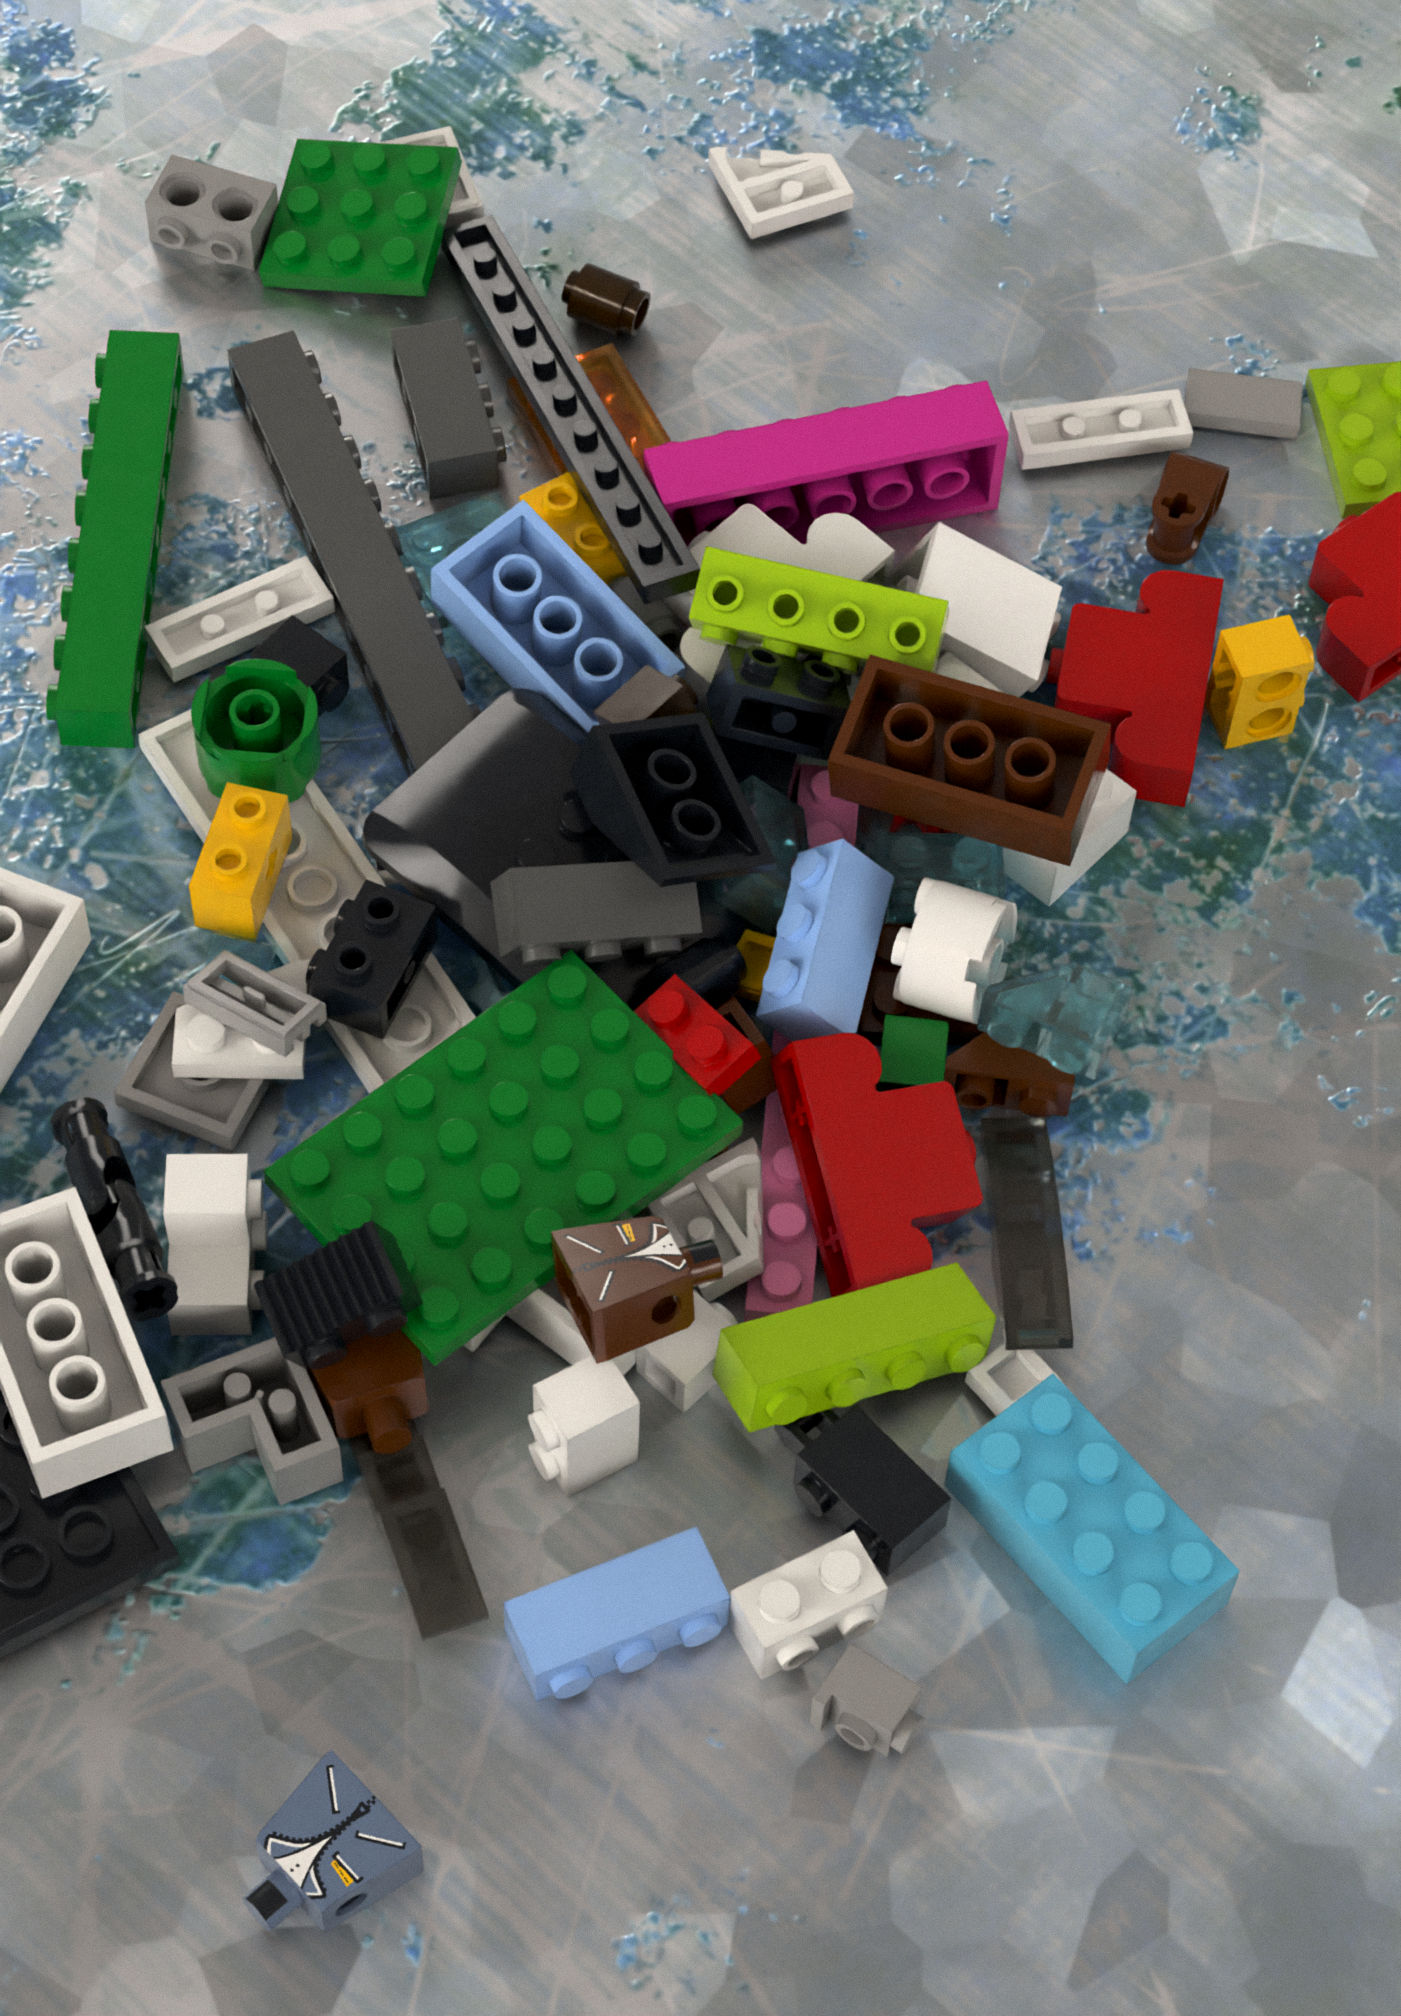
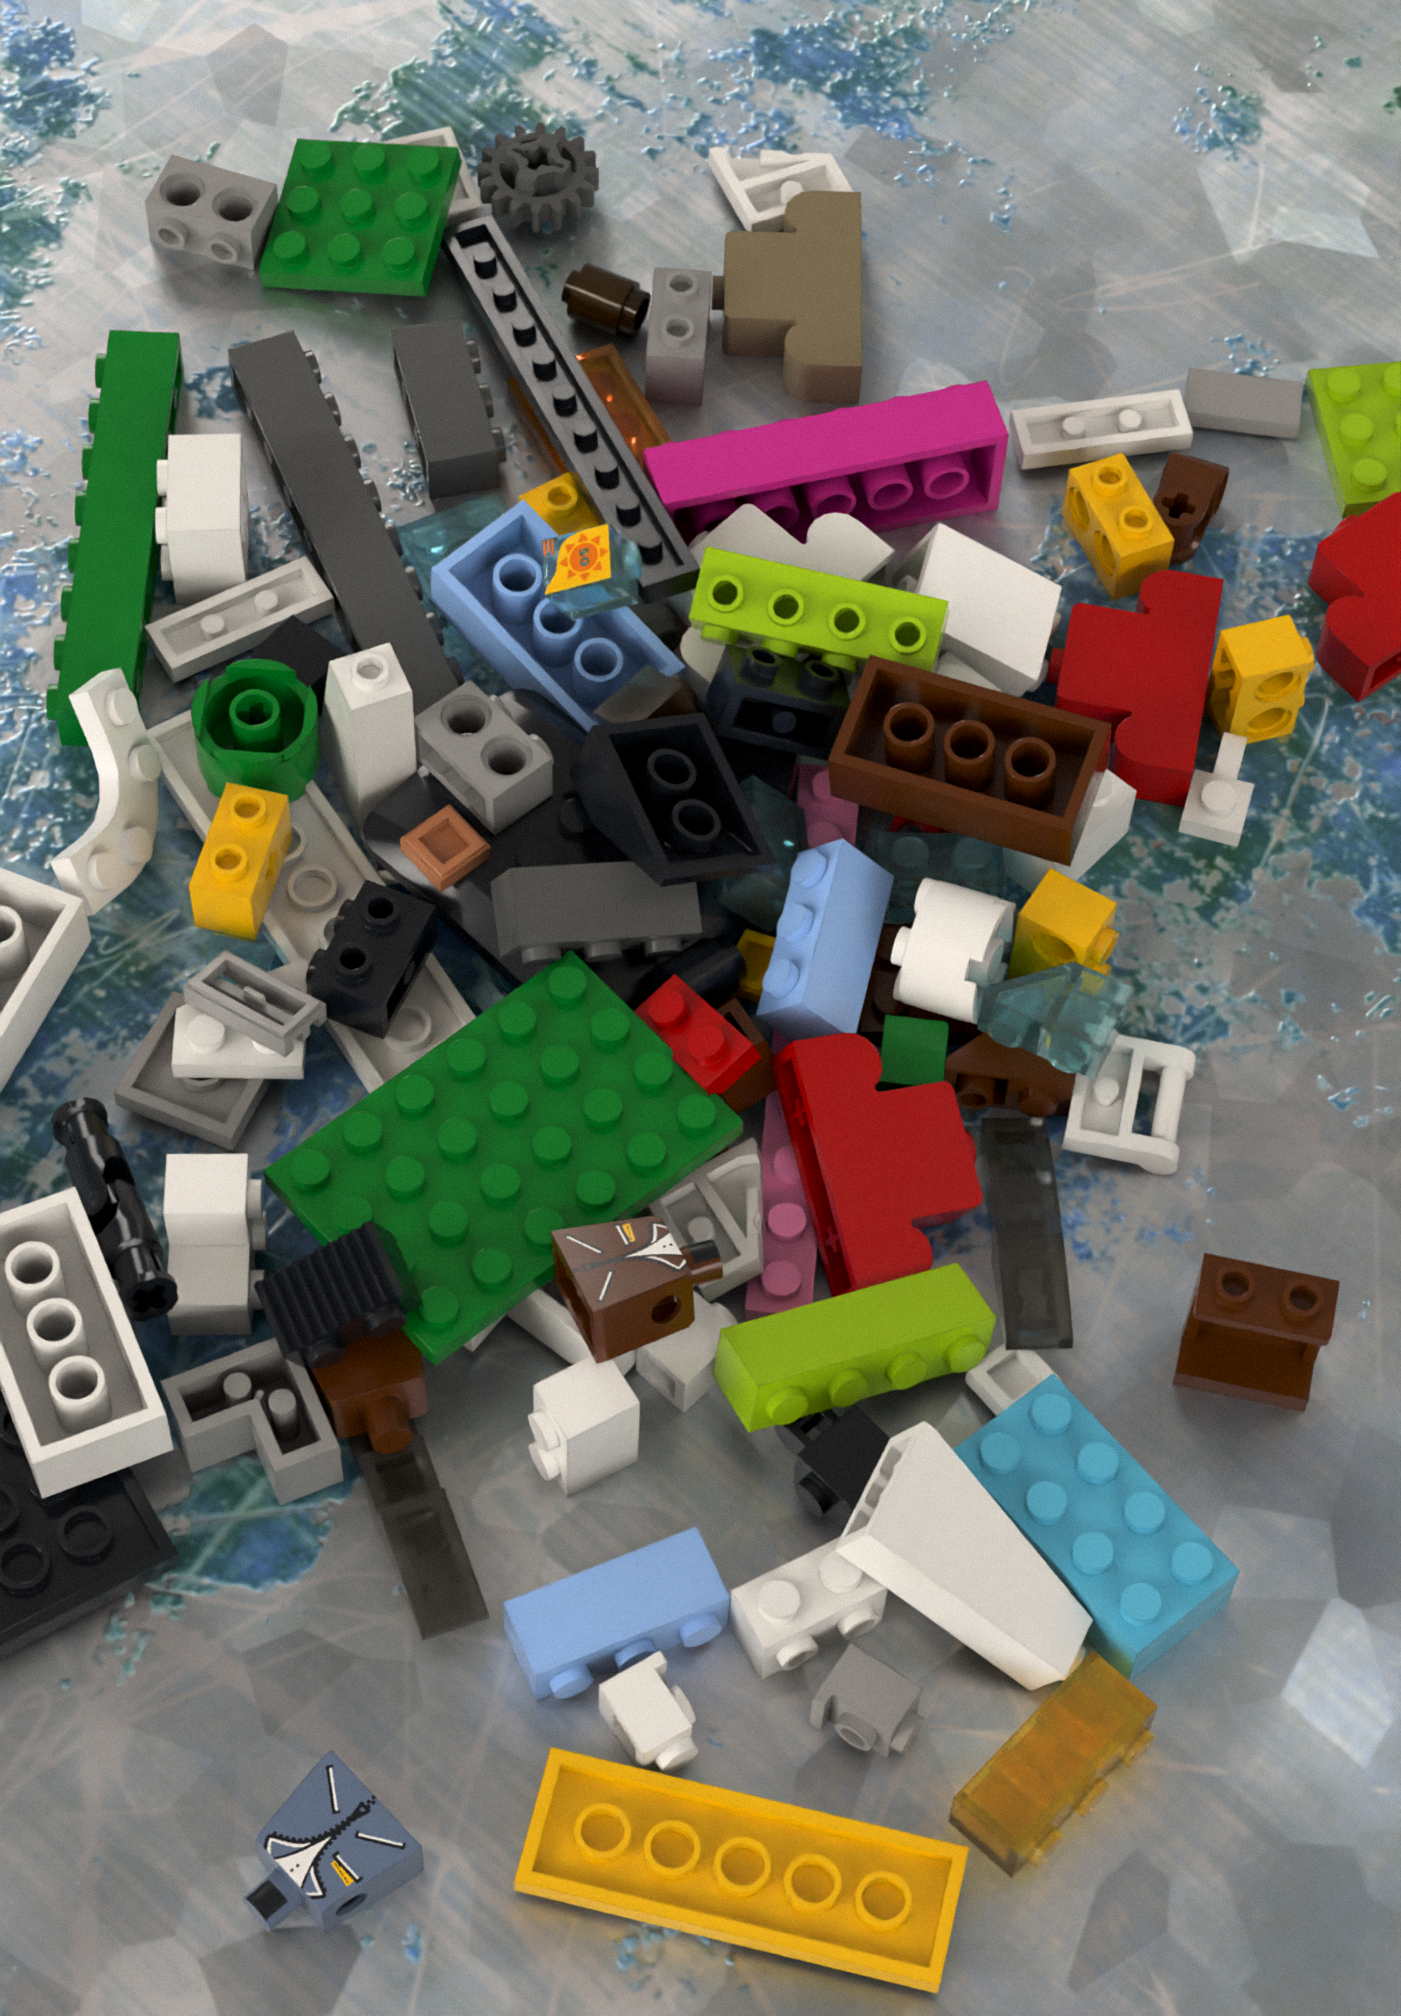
(128, 809): none -> white plate
(203, 515): none -> white brick
(368, 728): none -> white slope
(445, 848): none -> nougat tile
(475, 762): none -> light grey brick
(538, 177): none -> dark grey gear
(591, 571): none -> clear light blue brick
(649, 1717): none -> white brick
(678, 336): none -> light grey brick
(742, 1869): none -> yellow plate
(799, 296): none -> dark tan brick
(962, 1562): none -> white slope
(1054, 1766): none -> clear yellow brick
(1063, 926): none -> yellow brick
(1105, 1107): none -> white plate
(1116, 524): none -> yellow brick
(1218, 800): none -> white plate
(1255, 1331): none -> reddish brown panel

